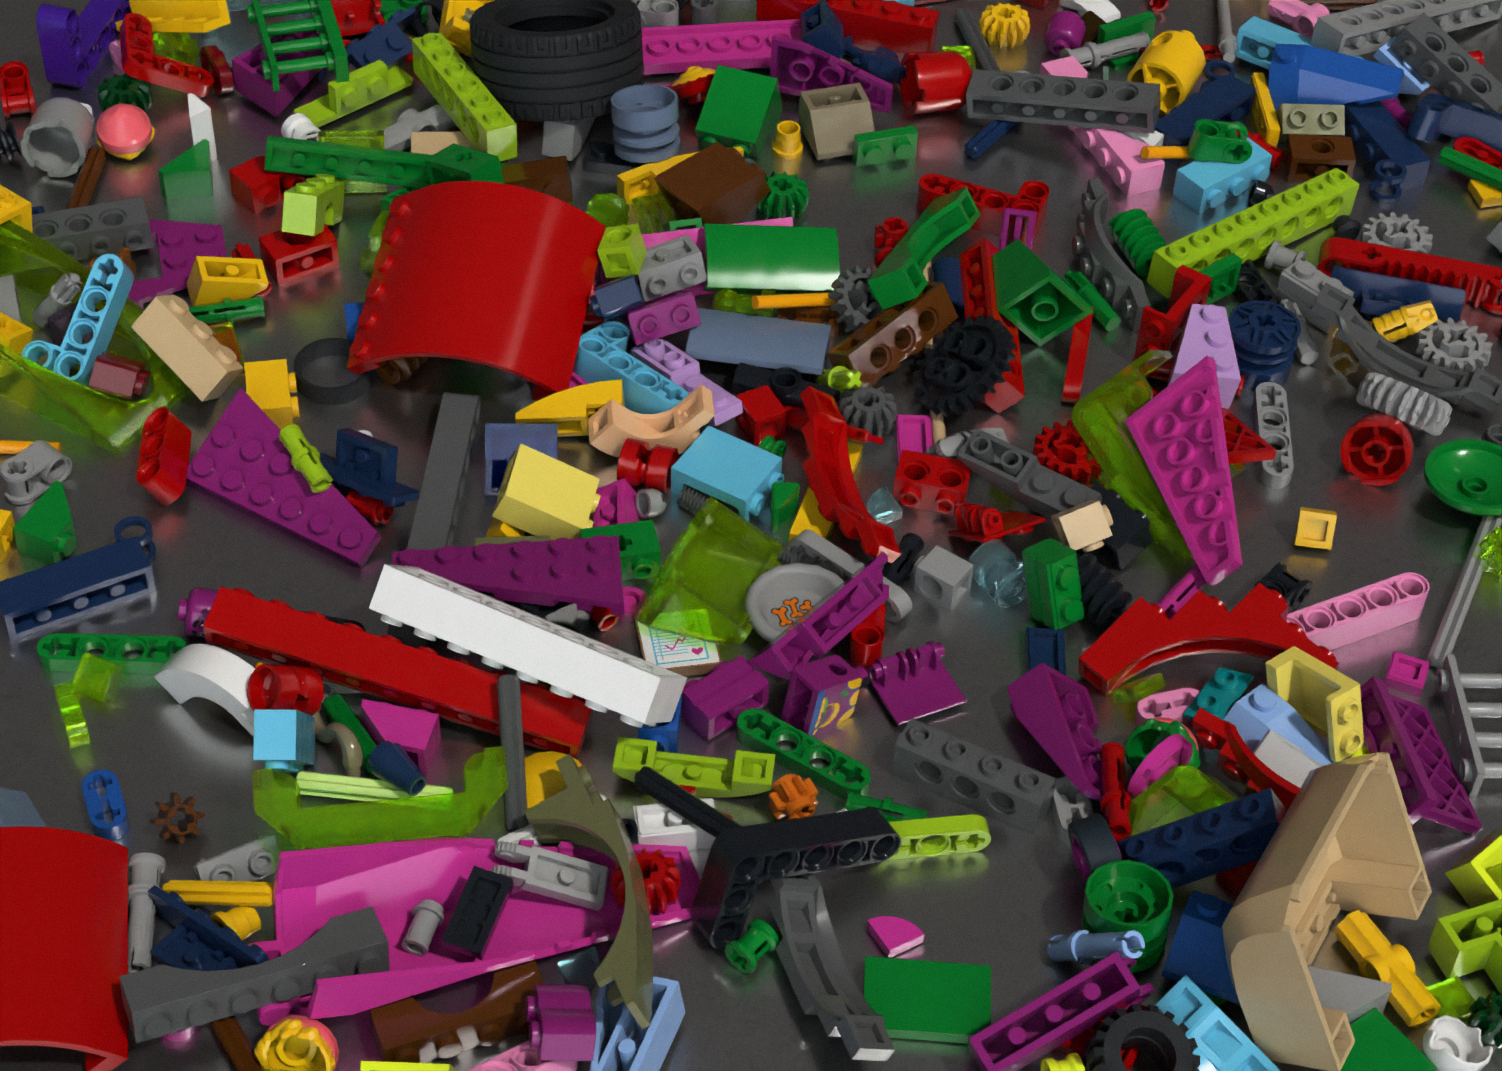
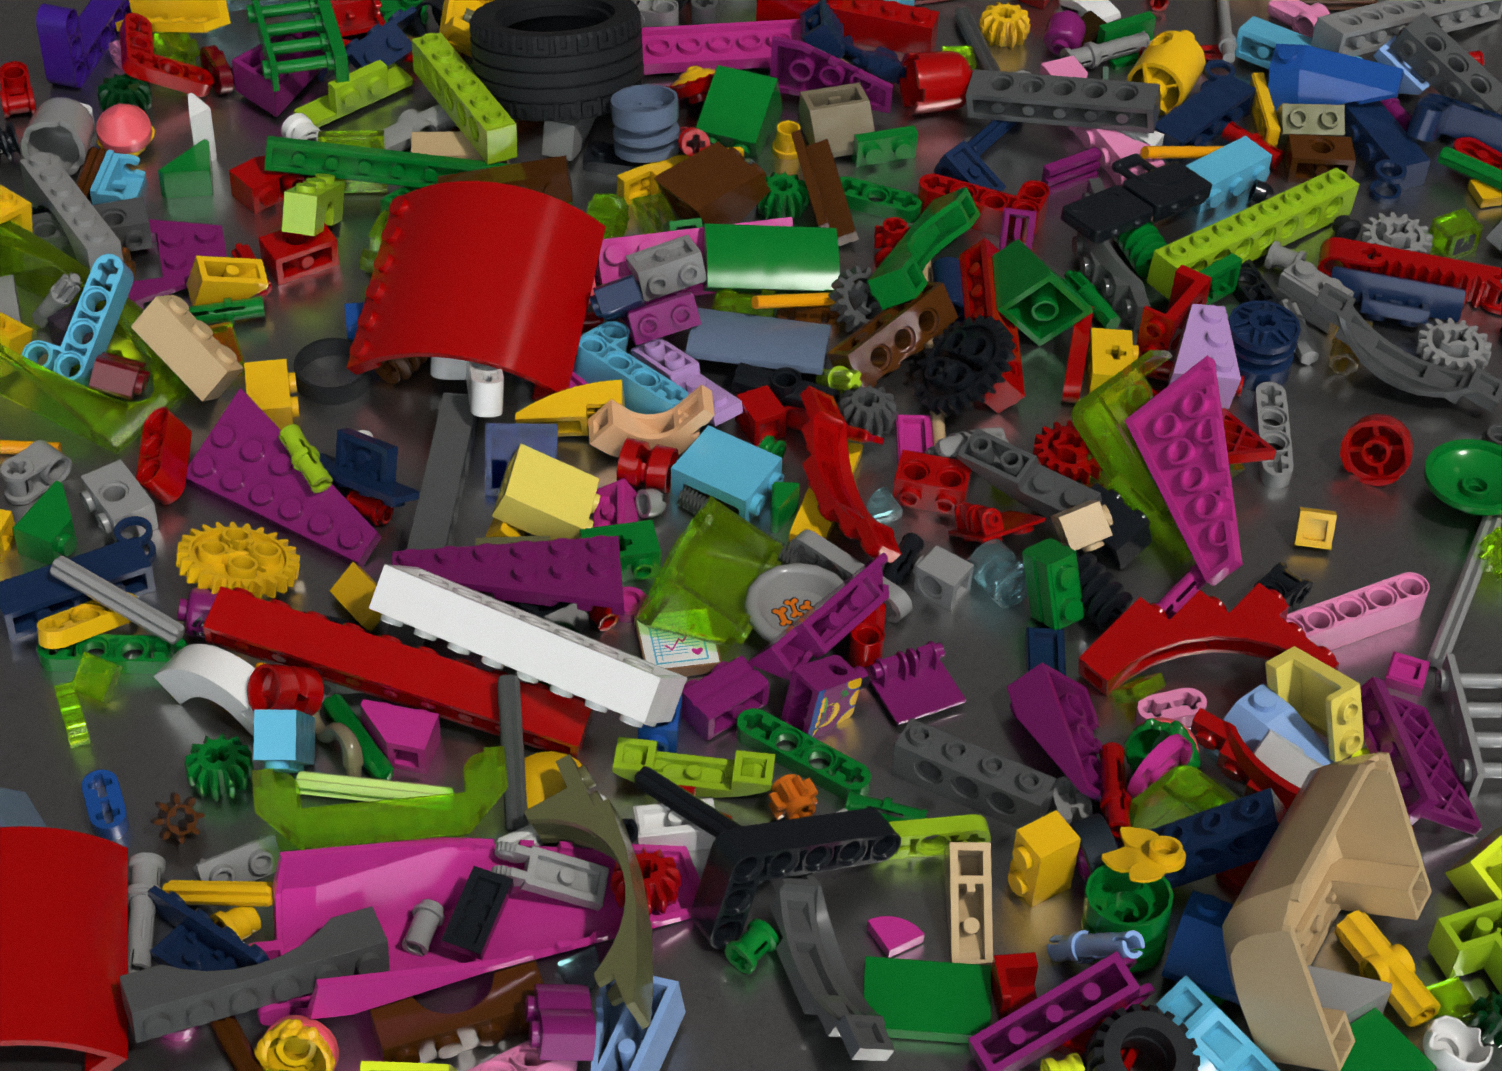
(51, 187): none -> light grey arch
(77, 624): none -> yellow beam
(115, 495): none -> light grey brick
(116, 180): none -> medium azure hinge
(117, 600): none -> light grey axle
(219, 767): none -> green gear
(237, 559): none -> yellow gear
(355, 593): none -> yellow tile
(396, 767): dark blue cone -> none
(463, 164): green brick -> none
(483, 383): none -> white beam
(622, 250): lime brick -> none
(697, 140): none -> red pin
(825, 188): none -> reddish brown fence
(904, 204): none -> green beam
(965, 165): none -> dark blue plate
(969, 902): none -> tan slope
(1013, 981): none -> red panel
(1043, 859): none -> yellow brick
(1071, 170): none -> magenta tile
(1108, 354): none -> yellow brick
(1145, 855): none -> yellow plate
(1152, 194): none -> black piece
(1217, 139): green piece -> none
(1220, 693): teal hinge -> none
(1405, 321): yellow hinge -> none
(1405, 403): light grey gear -> none
(1455, 234): none -> clear neon green brick

